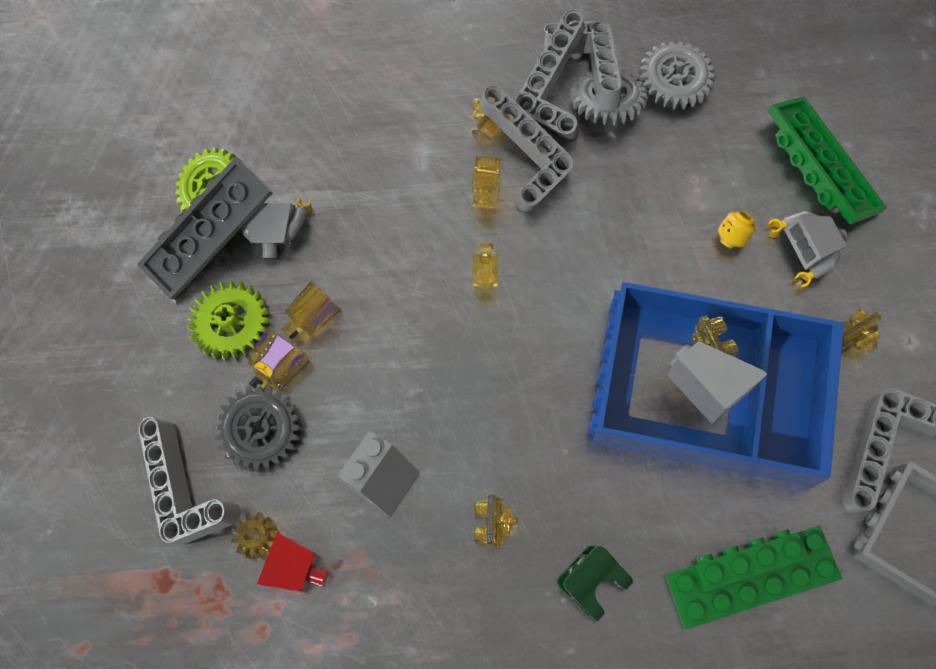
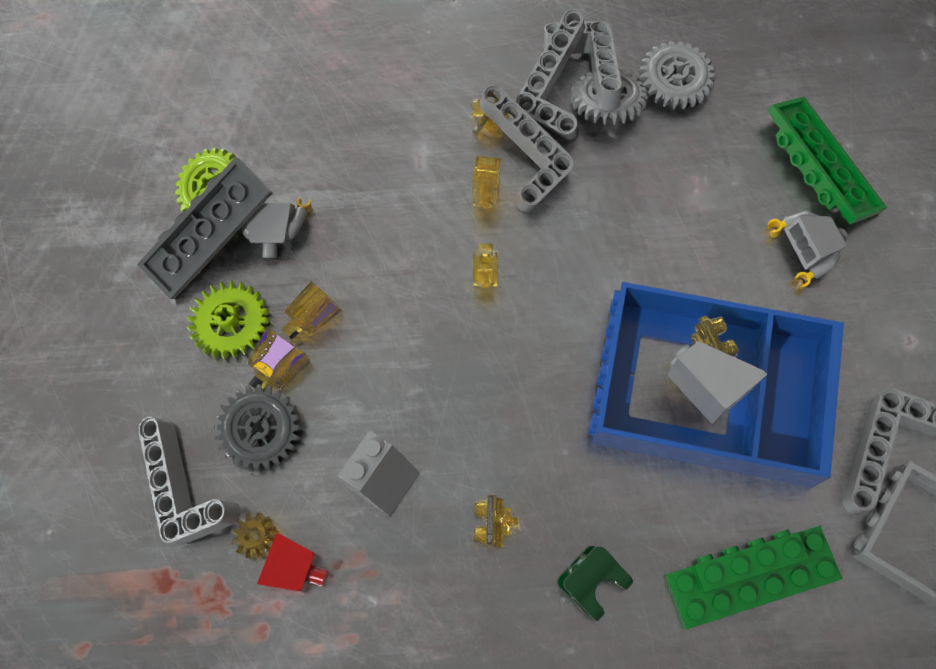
(736, 229): yellow head -> none
(863, 332): clear yellow hips -> none

